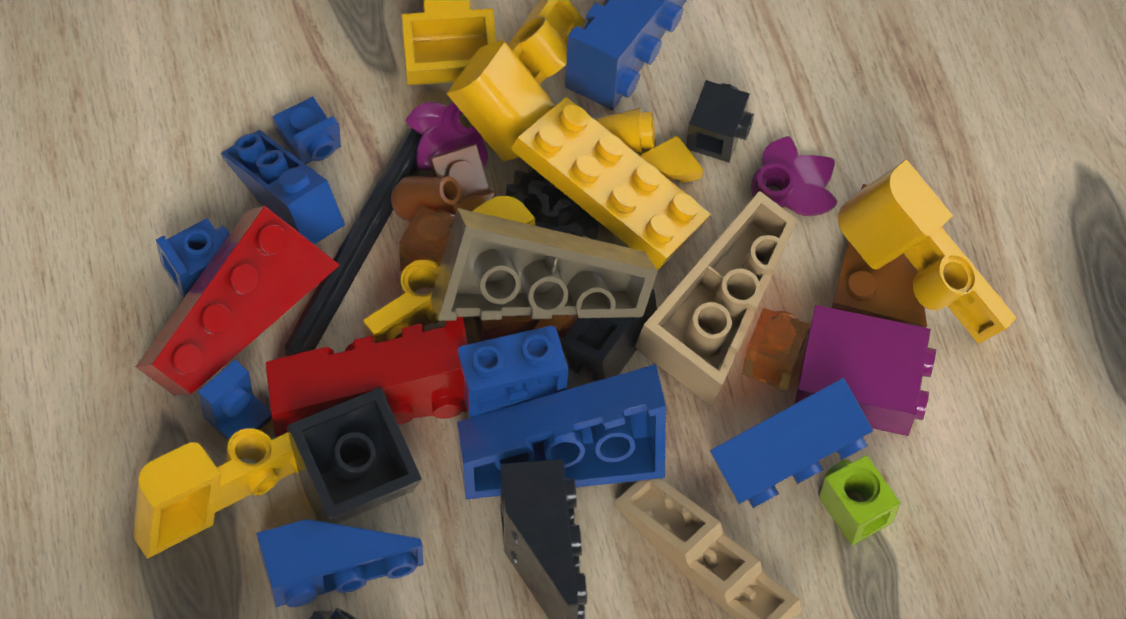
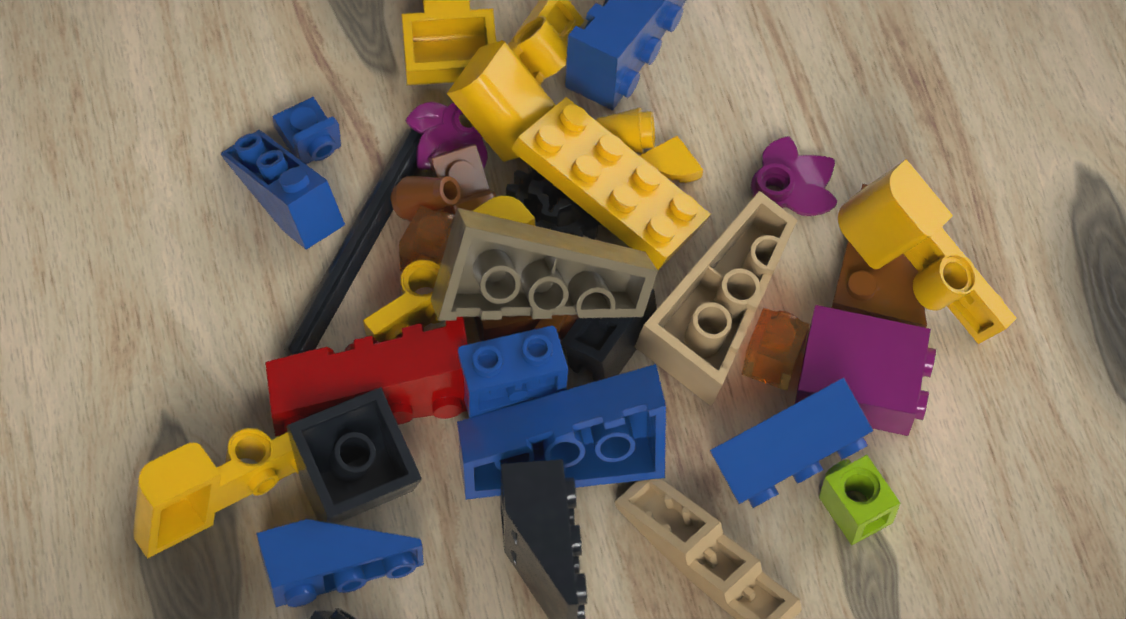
(190, 252): blue brick -> none
(230, 403): blue bracket -> none
(236, 298): red wedge -> none
(719, 121): black brick -> none

